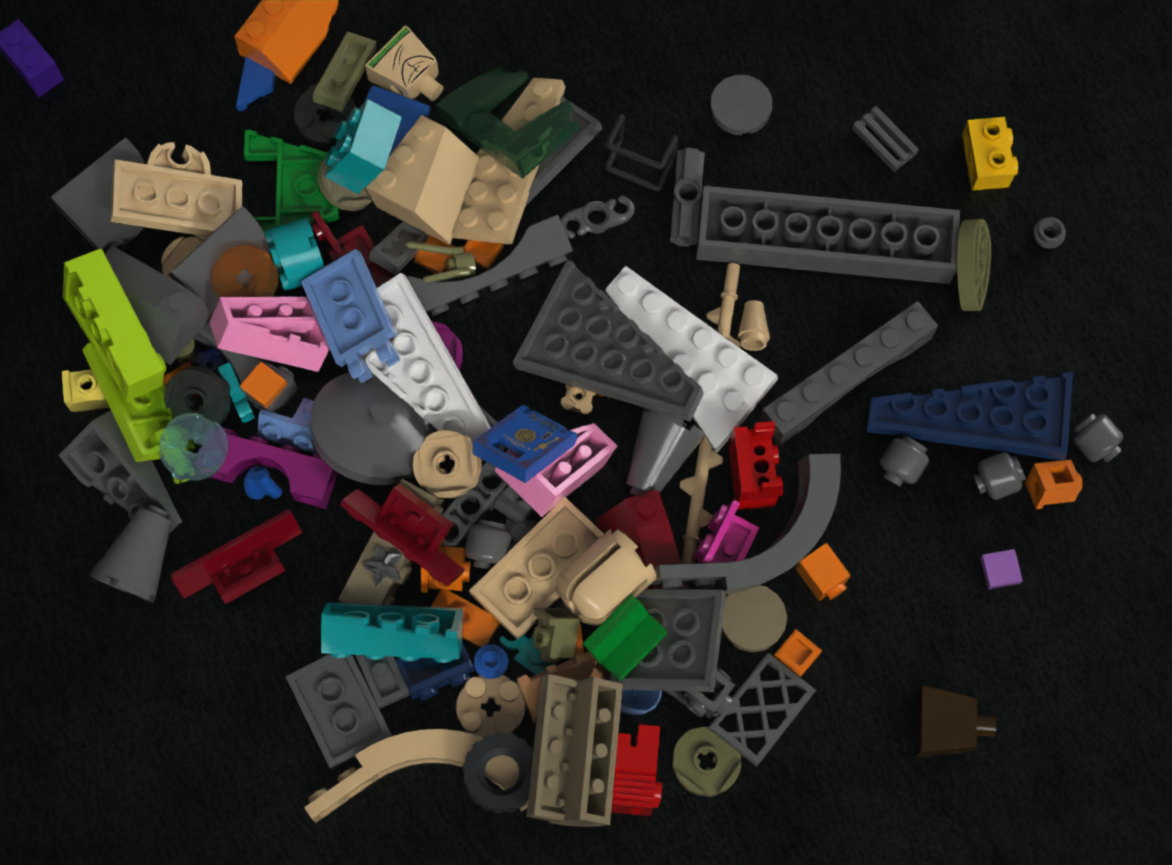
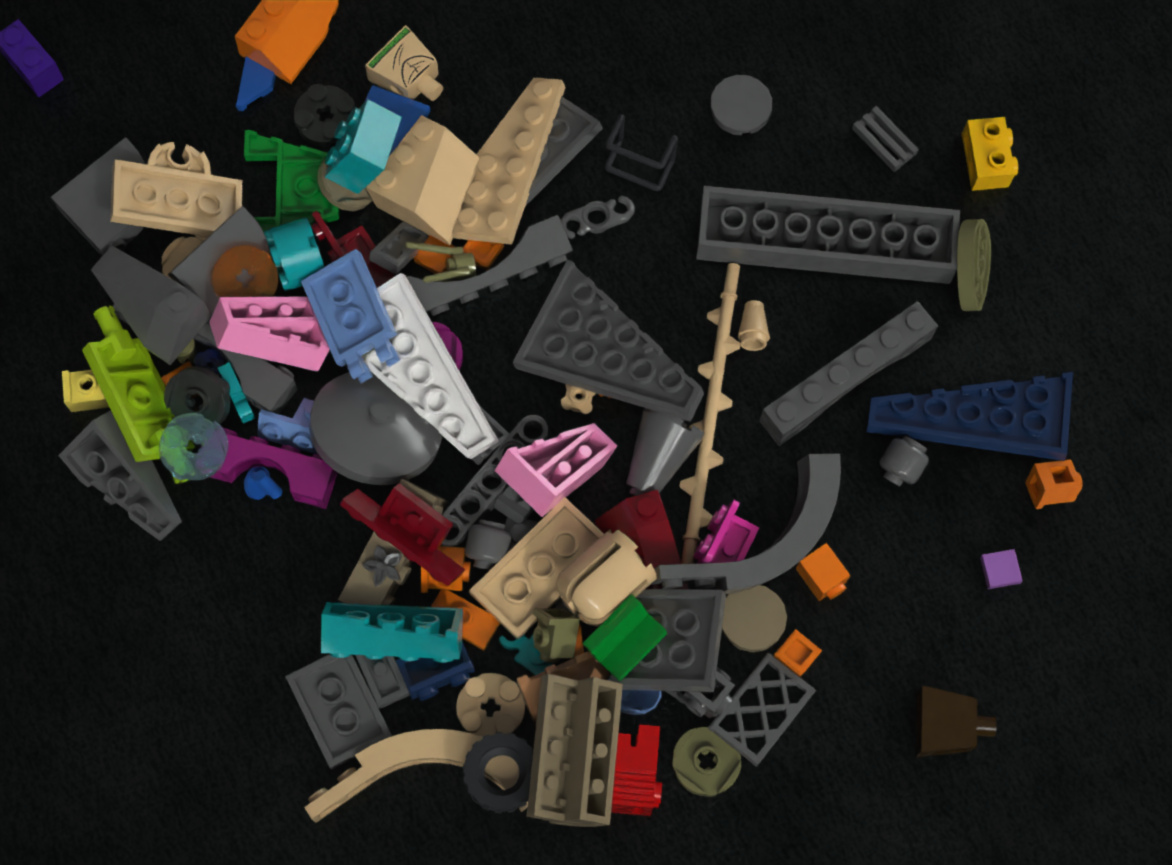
(111, 324): lime wedge -> none
(137, 555): dark grey cone -> none
(241, 562): dark red bracket -> none
(263, 385): orange tile -> none
(344, 71): olive plate -> none
(433, 451): tan plate -> none
(490, 662): blue plate -> none
(518, 150): clear green wedge -> none
(529, 435): blue container -> none
(687, 181): dark grey piece -> none
(727, 374): white wing -> none
(753, 451): red piece -> none
(999, 475): dark grey head -> none
(1052, 225): dark grey plate -> none
(1098, 438): dark grey head -> none

